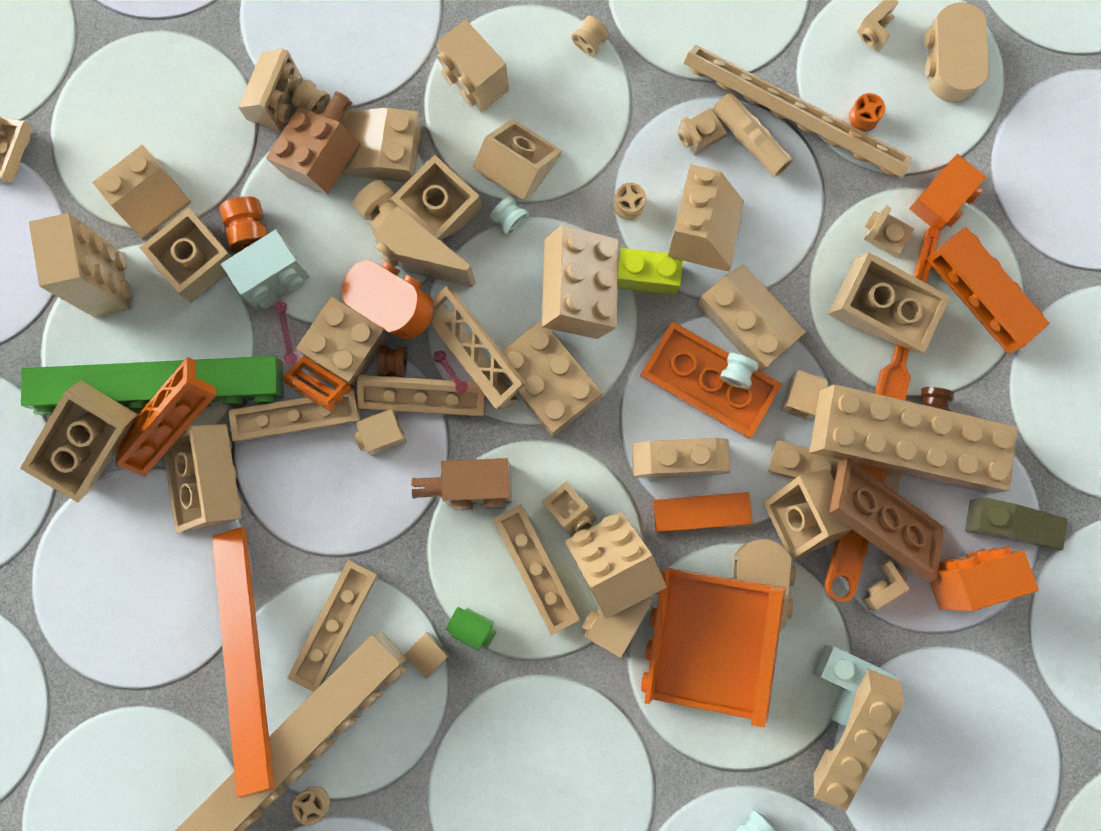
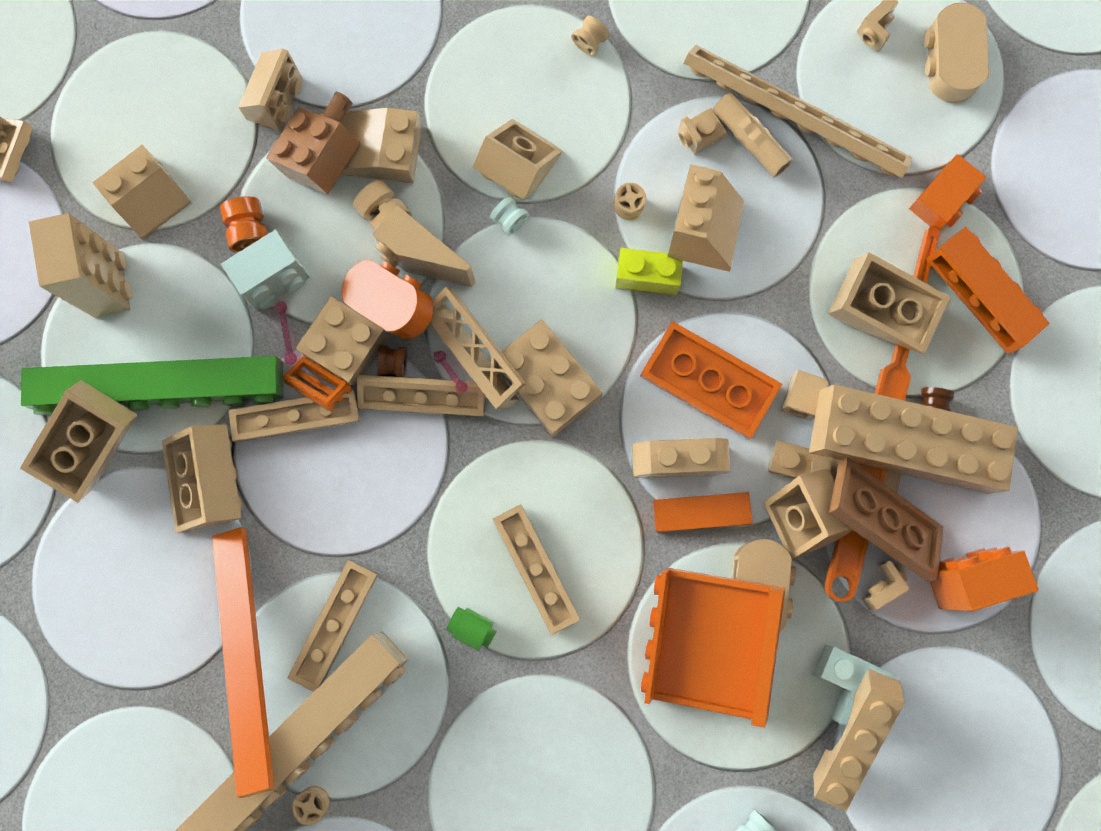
(164, 419): orange fence -> none
(187, 255): tan brick -> none
(309, 98): tan wheel -> none
(379, 432): tan brick -> none
(427, 655): tan slope -> none
(438, 199): tan slope -> none
(469, 483): medium nougat brick -> none
(472, 66): tan brick -> none
(569, 509): tan bracket -> none
(580, 282): tan brick -> none
(615, 564): tan brick -> none
(618, 630): tan slope -> none
(739, 371): light aqua wheel -> none
(750, 317): tan slope -> none
(870, 105): orange wheel -> none
(887, 232): tan bracket -> none
(1015, 523): olive slope -> none

